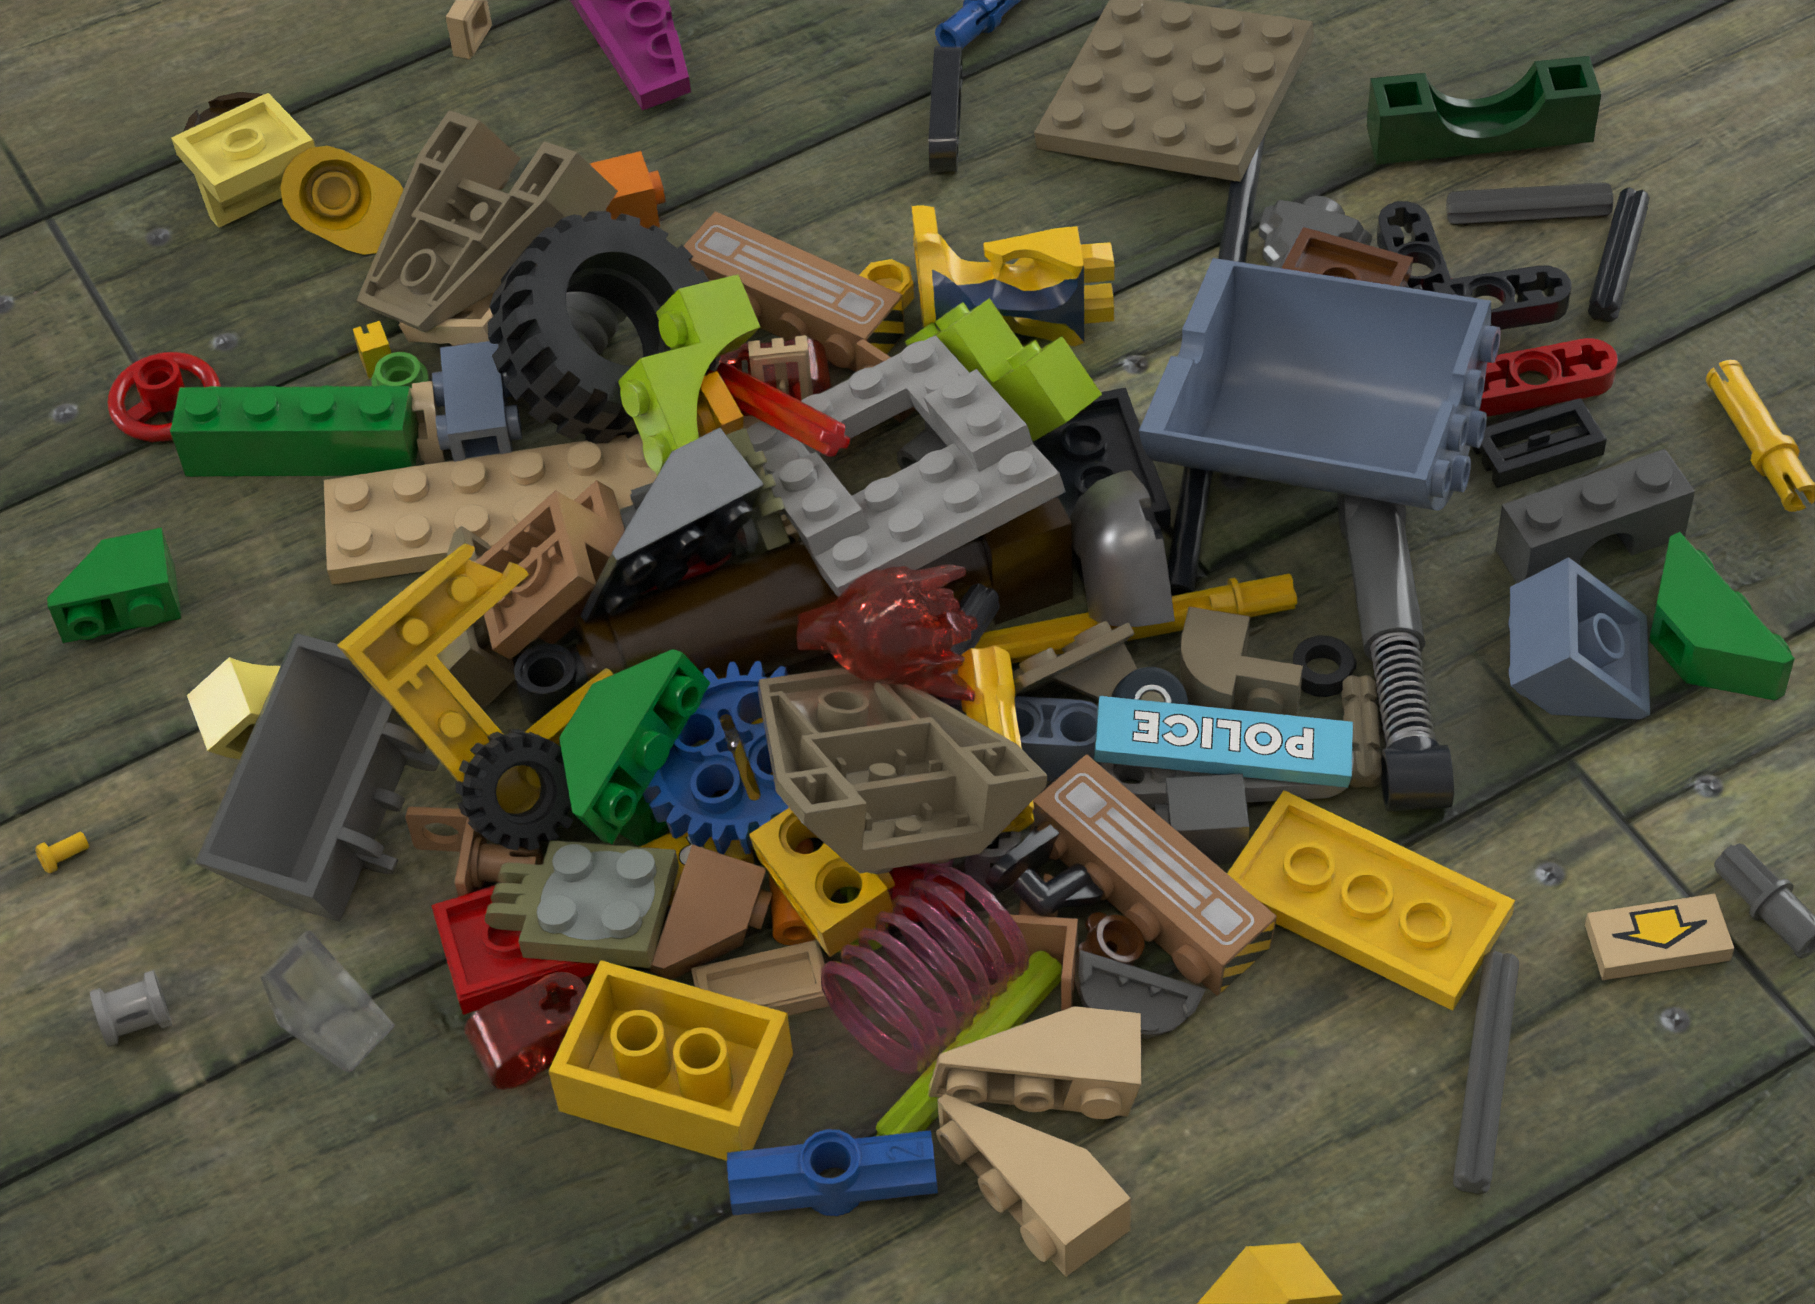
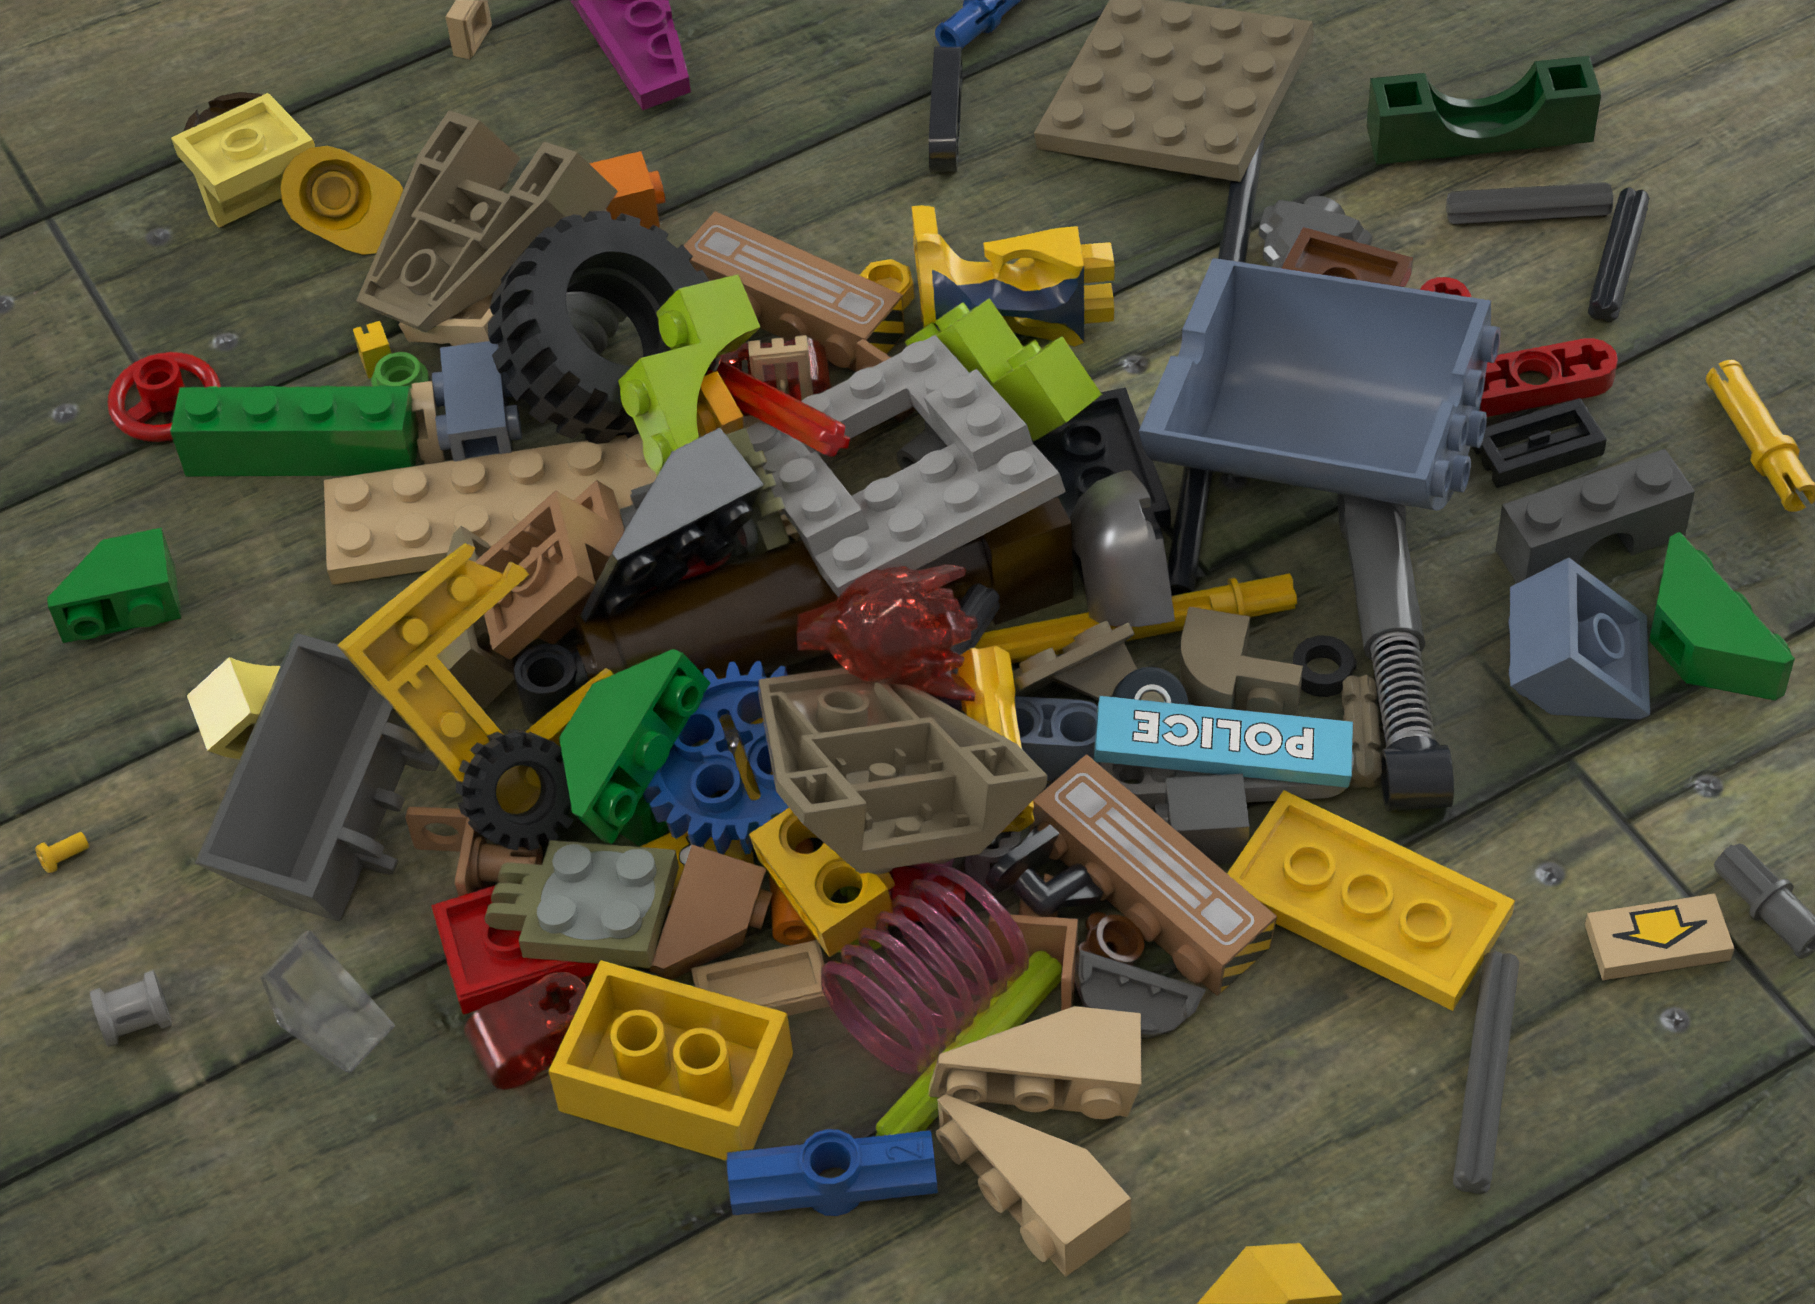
(1525, 282): black beam -> none

